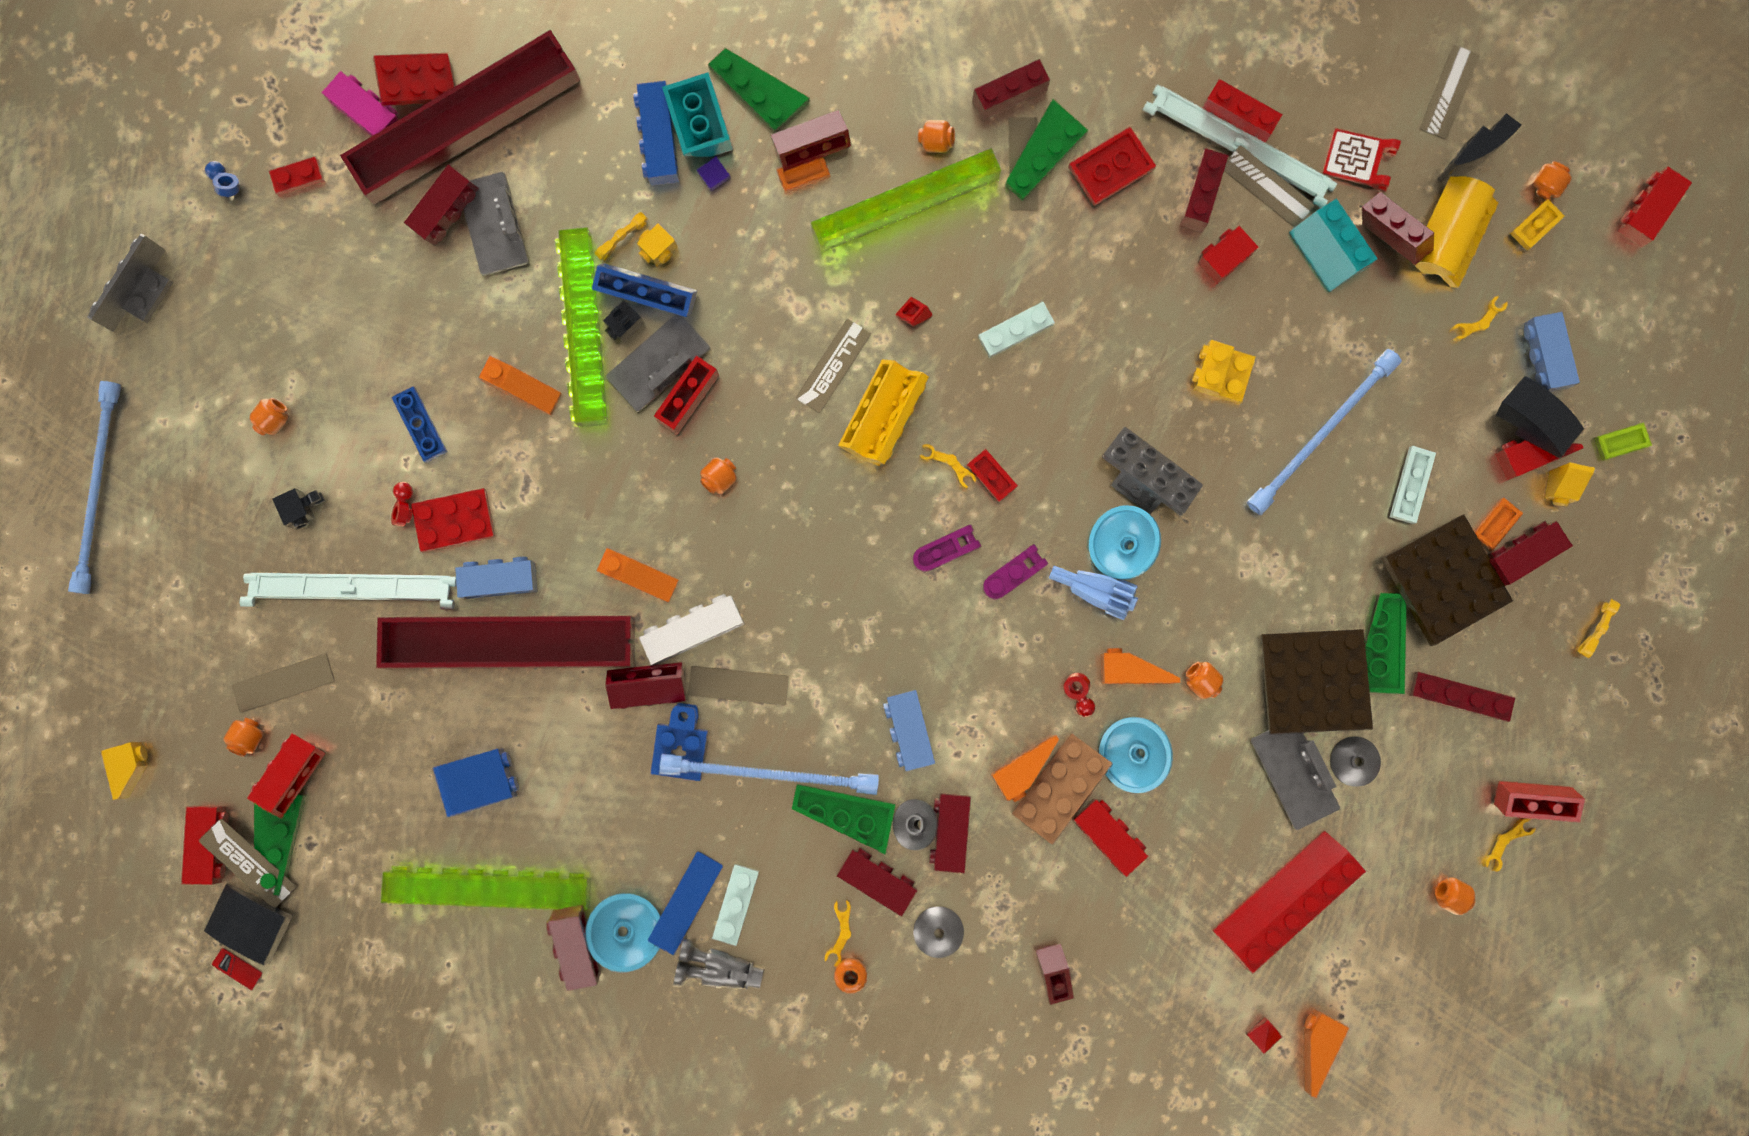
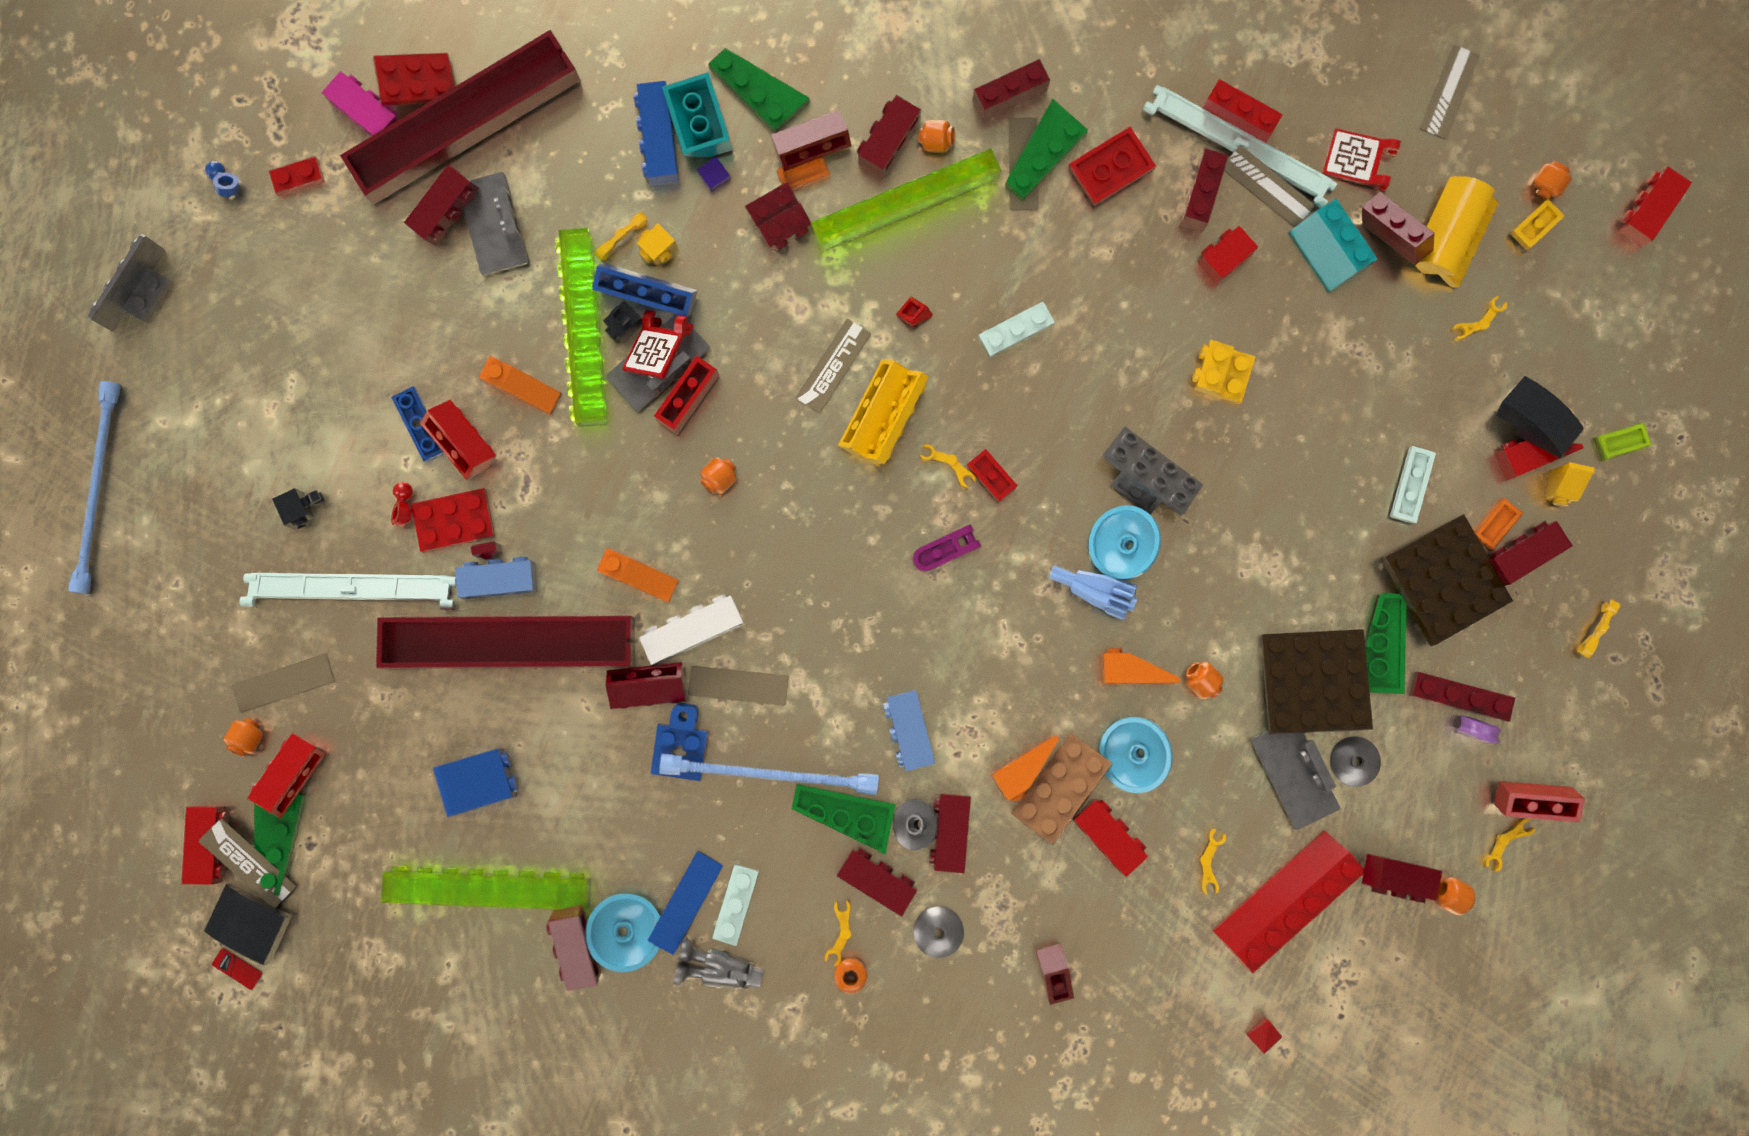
(124, 768): yellow slope -> none
(269, 416): orange head -> none
(458, 439): none -> red brick
(486, 550): none -> dark red tile
(656, 346): none -> flag
(778, 216): none -> dark red plate
(888, 135): none -> dark red brick
(1013, 574): magenta plate -> none
(1084, 706): red plate -> none
(1206, 860): none -> yellow piece
(1321, 1044): orange slope -> none
(1383, 366): light blue hose -> none
(1401, 879): none -> dark red brick
(1479, 730): none -> medium lavender piece
(1480, 147): black slope -> none
(1551, 352): medium blue brick -> none

